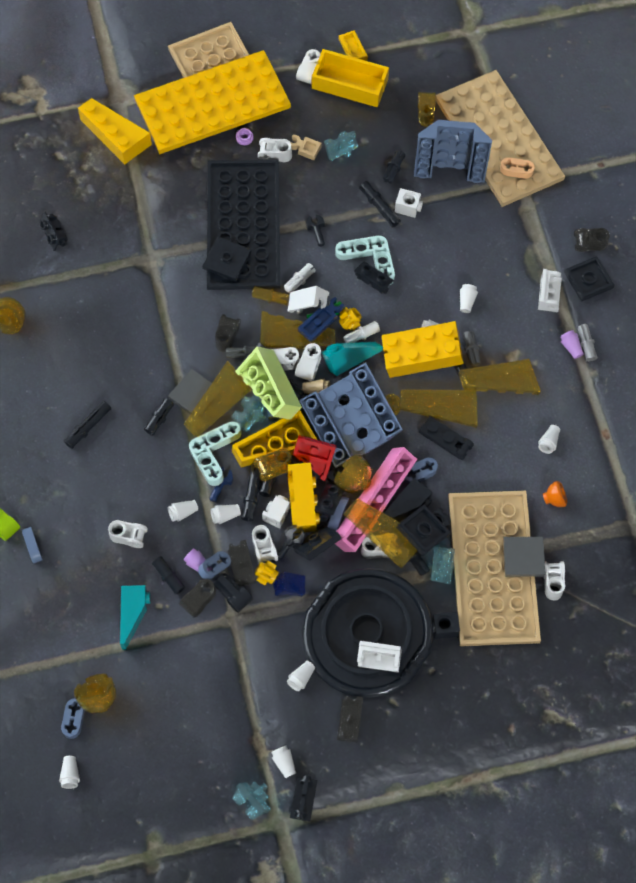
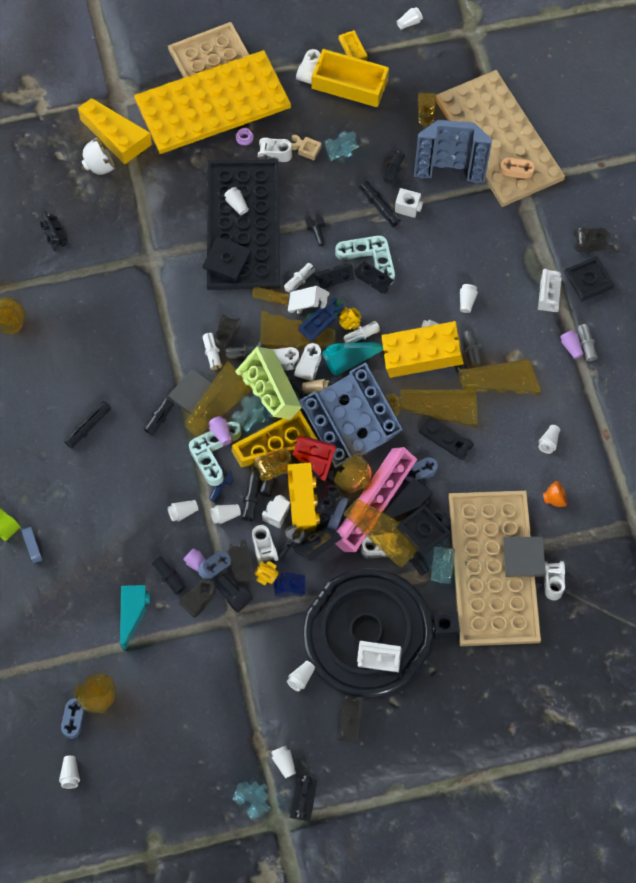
(97, 158): none -> white cylinder
(131, 534): white piece -> none
(212, 351): none -> white axle
(220, 429): none -> lavender cone
(236, 200): none -> white cone
(336, 276): none -> black hinge
(410, 18): none -> white cone

